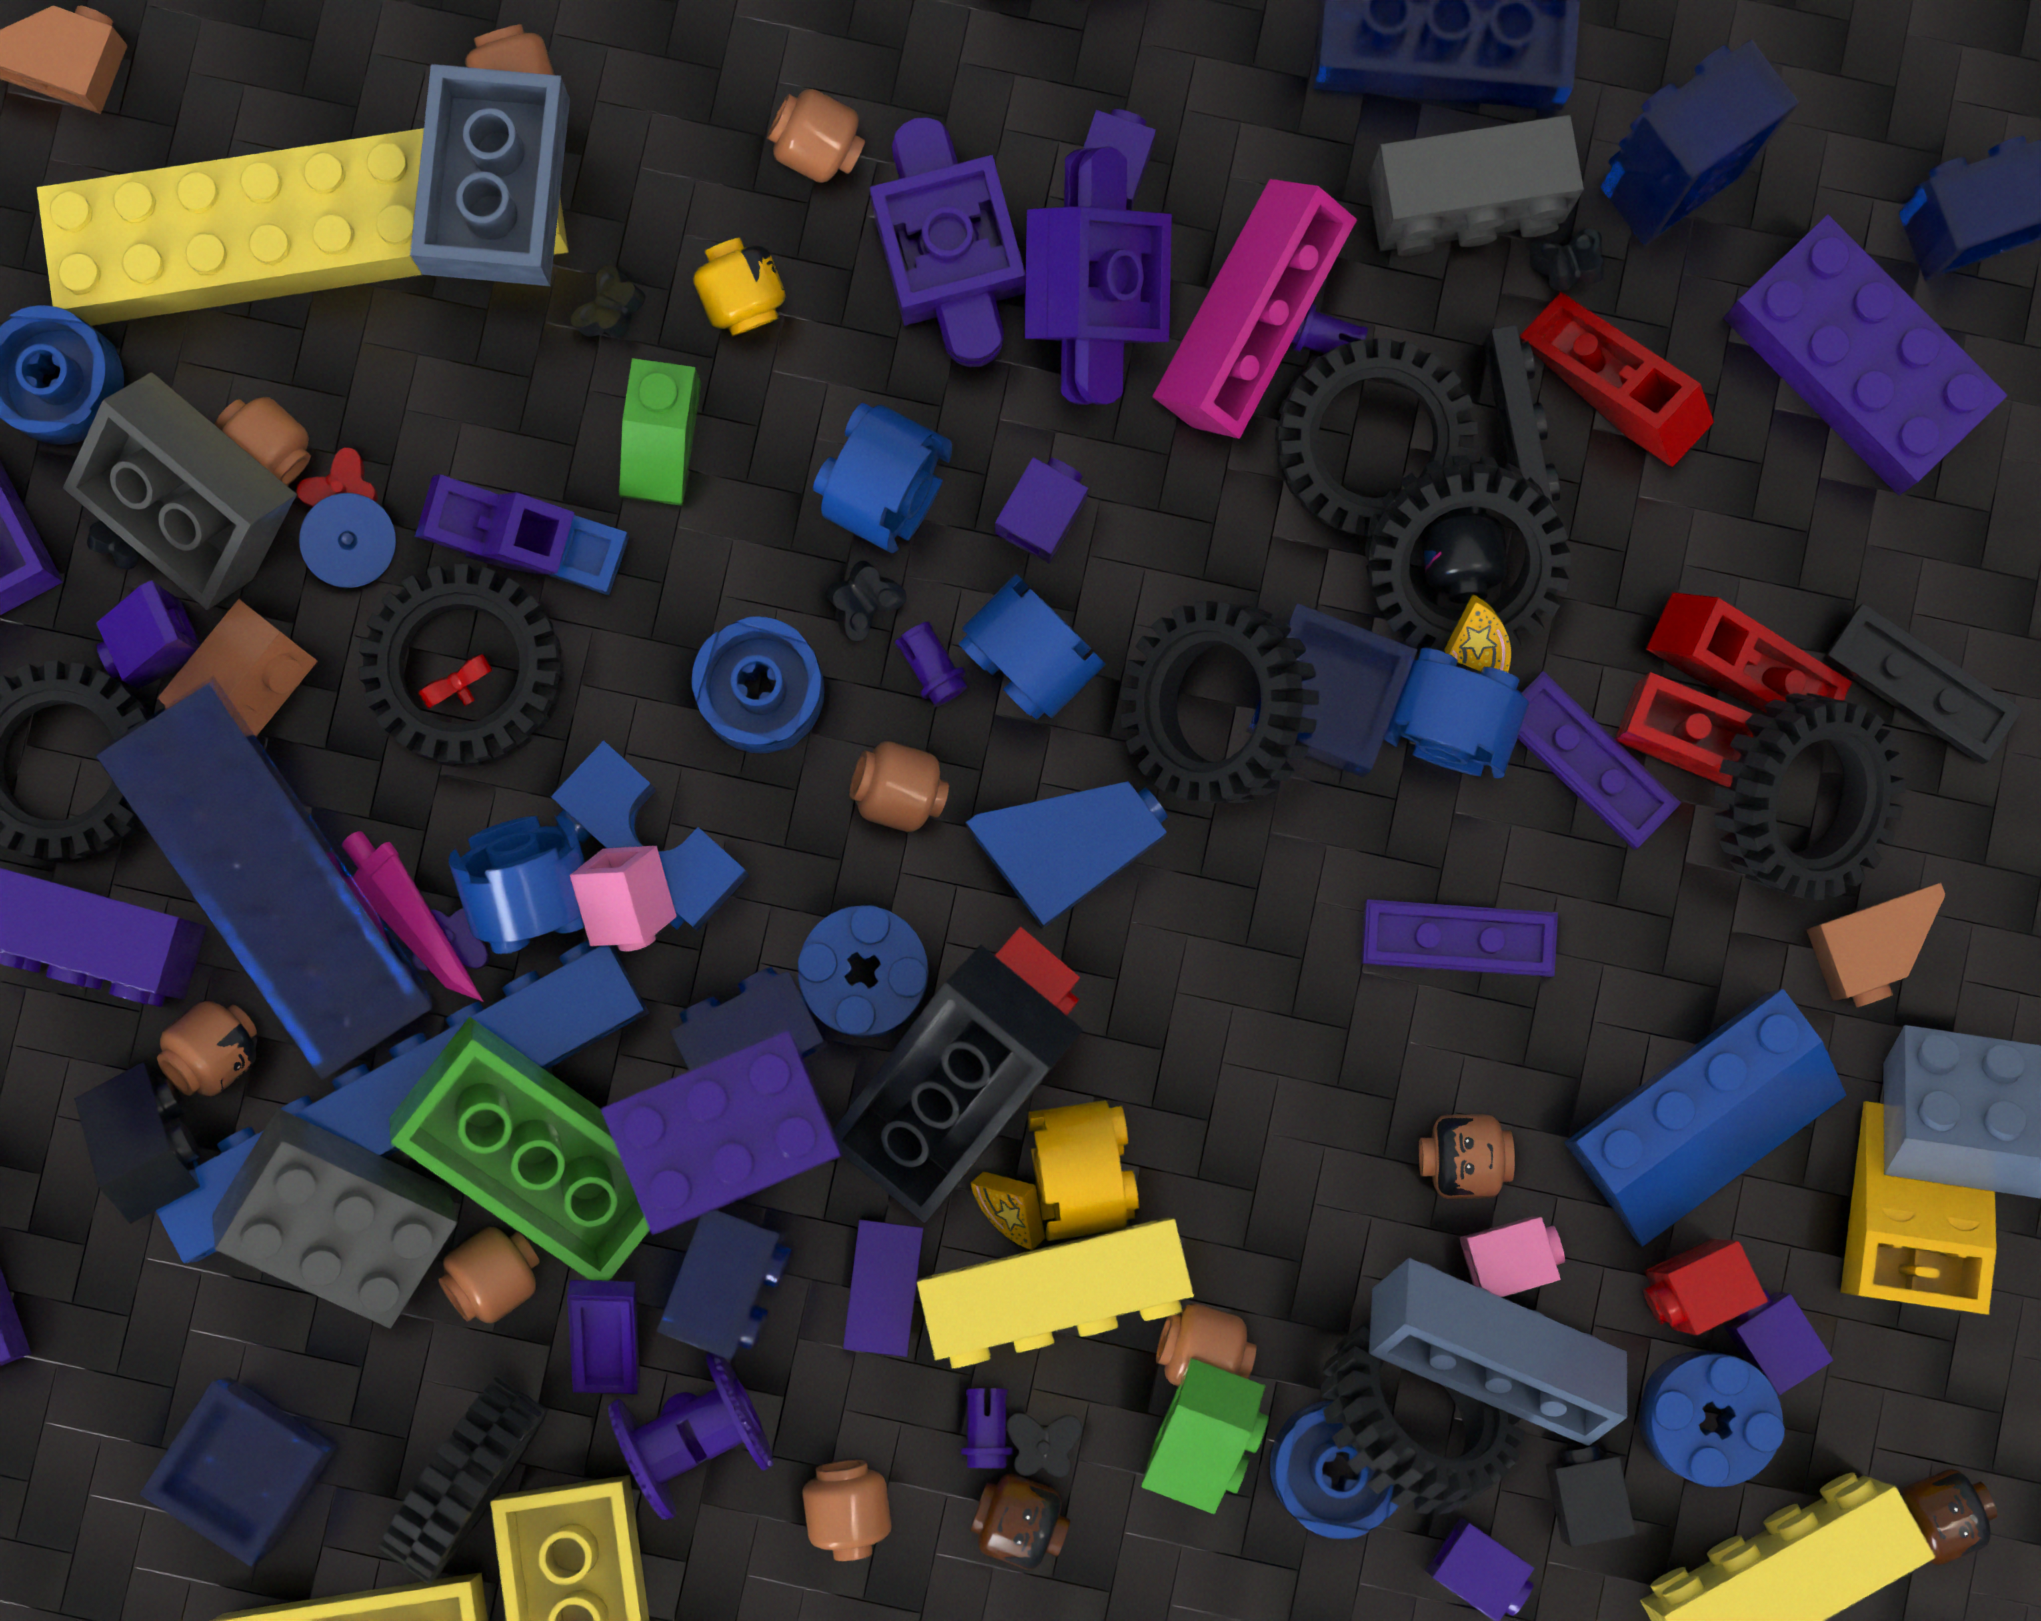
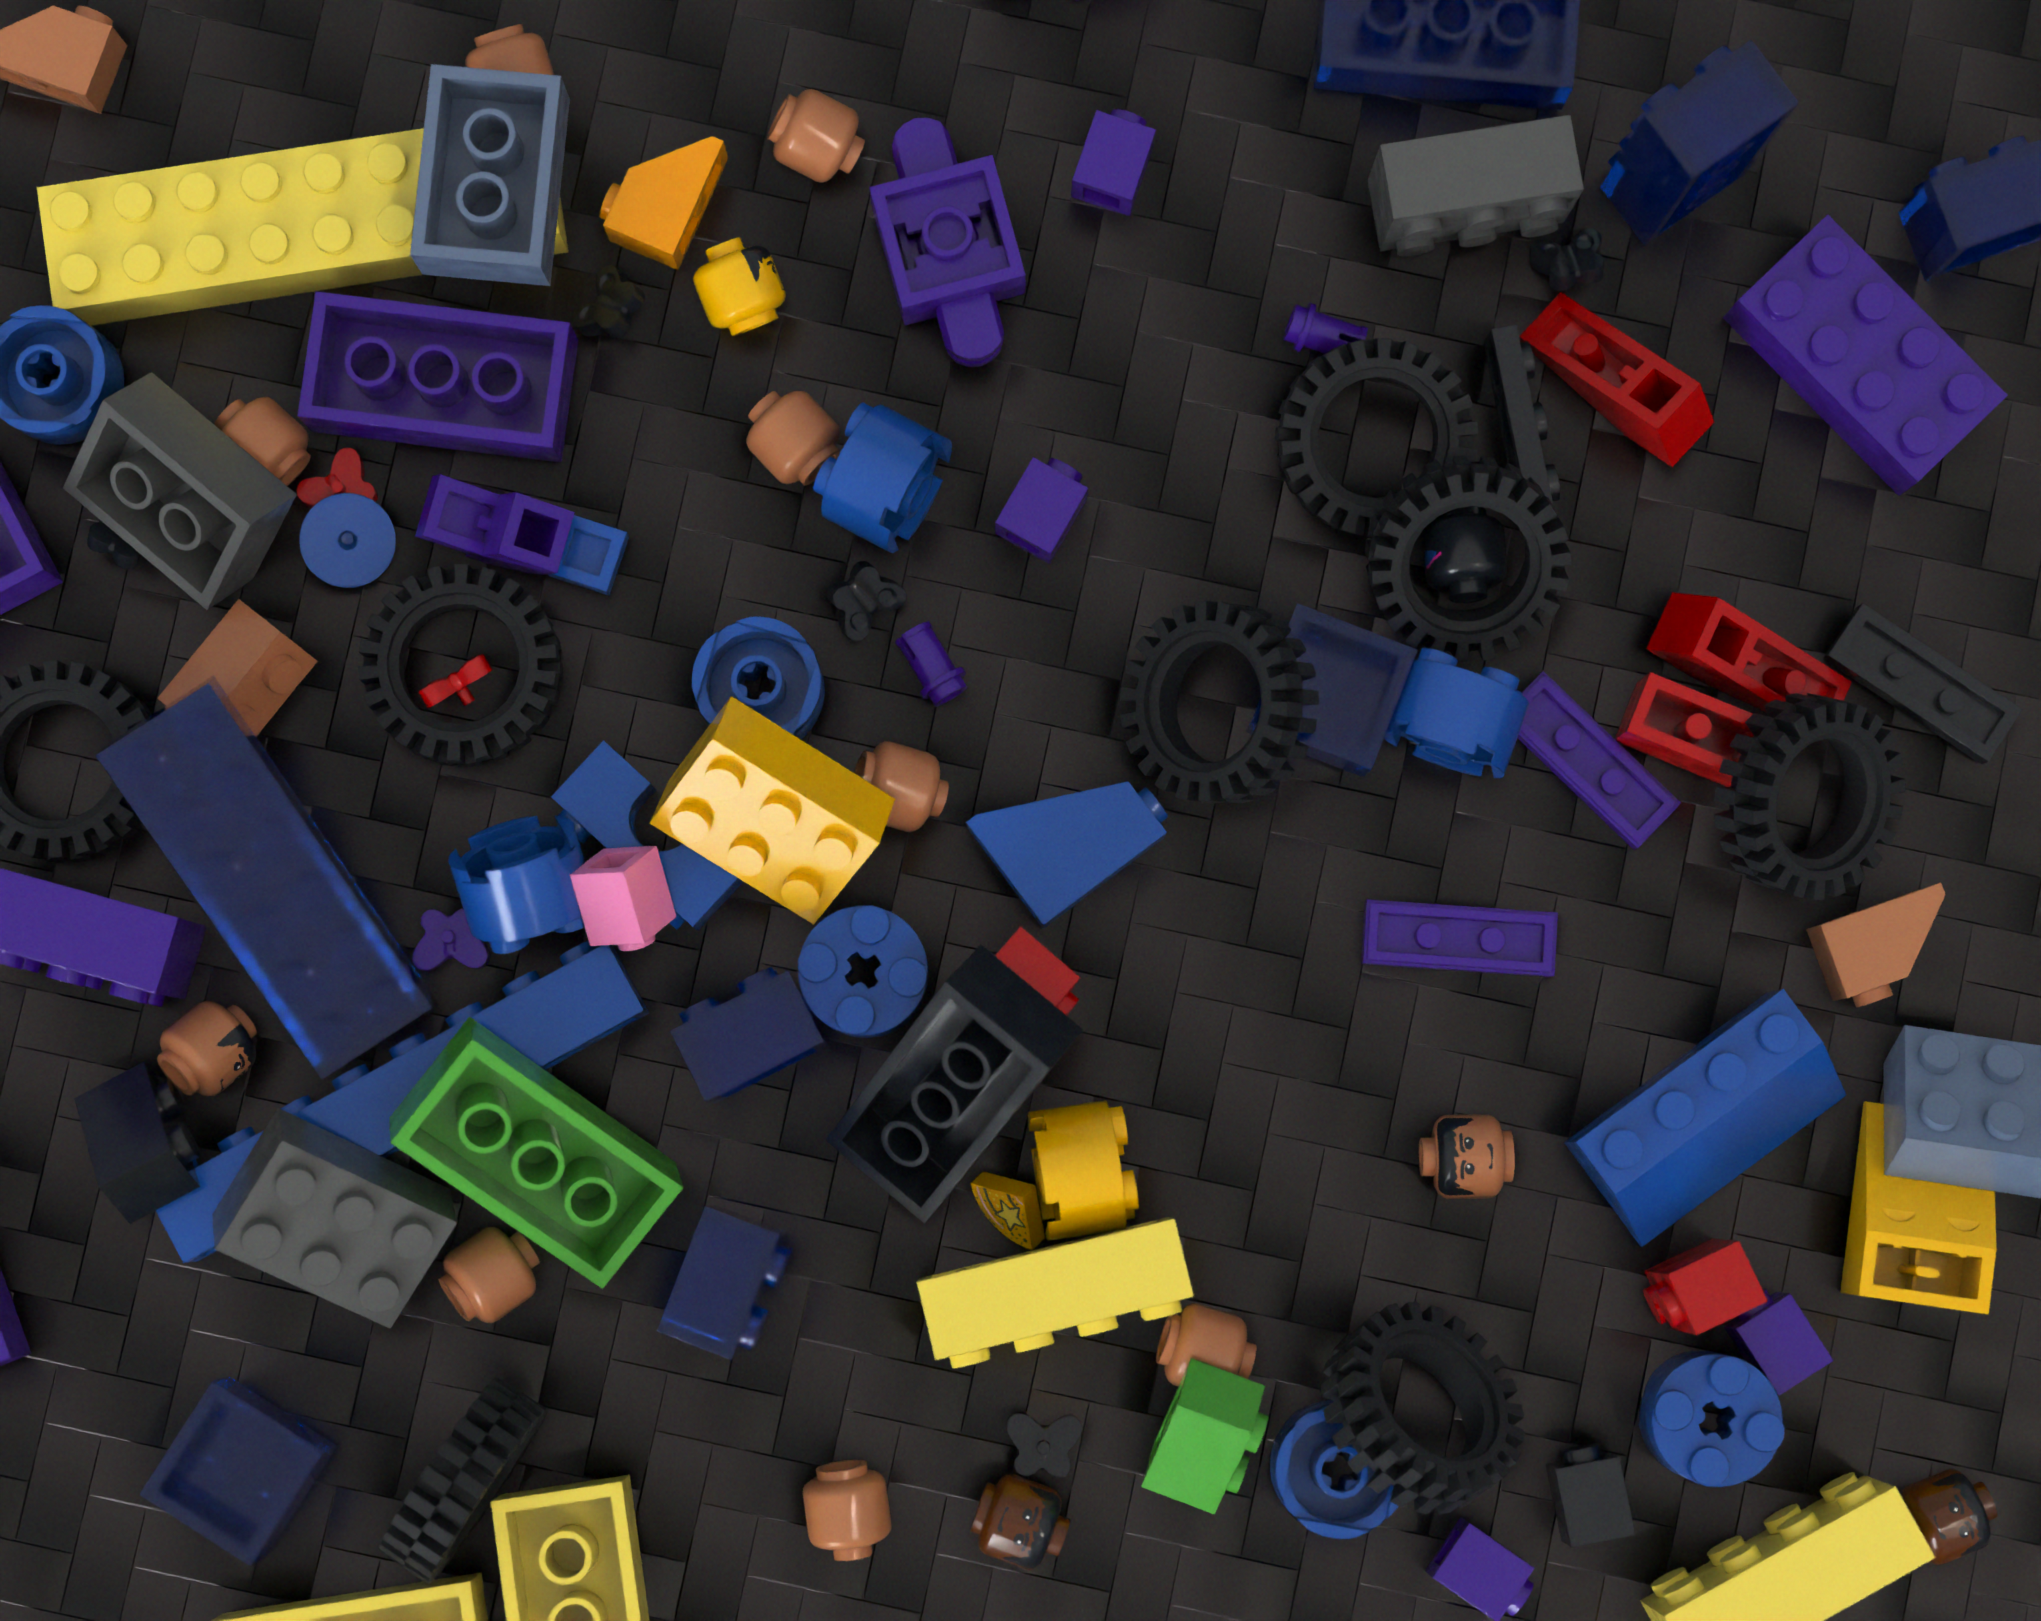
(146, 636): dark purple slope -> none
(403, 908): dark pink bar -> none
(438, 376): none -> dark purple brick
(603, 1336): dark purple tile -> none
(658, 431): bright green slope -> none
(664, 201): none -> light orange slope
(688, 1434): dark purple hose -> none
(721, 1132): dark purple brick -> none
(773, 811): none -> yellow brick
(792, 436): none -> nougat head
(883, 1288): dark purple tile -> none
(986, 1433): dark purple pin -> none
(1030, 648): blue brick -> none
(1096, 275): dark purple brick -> none
(1255, 307): dark pink brick -> none
(1480, 638): yellow tile -> none
(1498, 1352): sand blue brick -> none
(1513, 1256): bright pink brick -> none

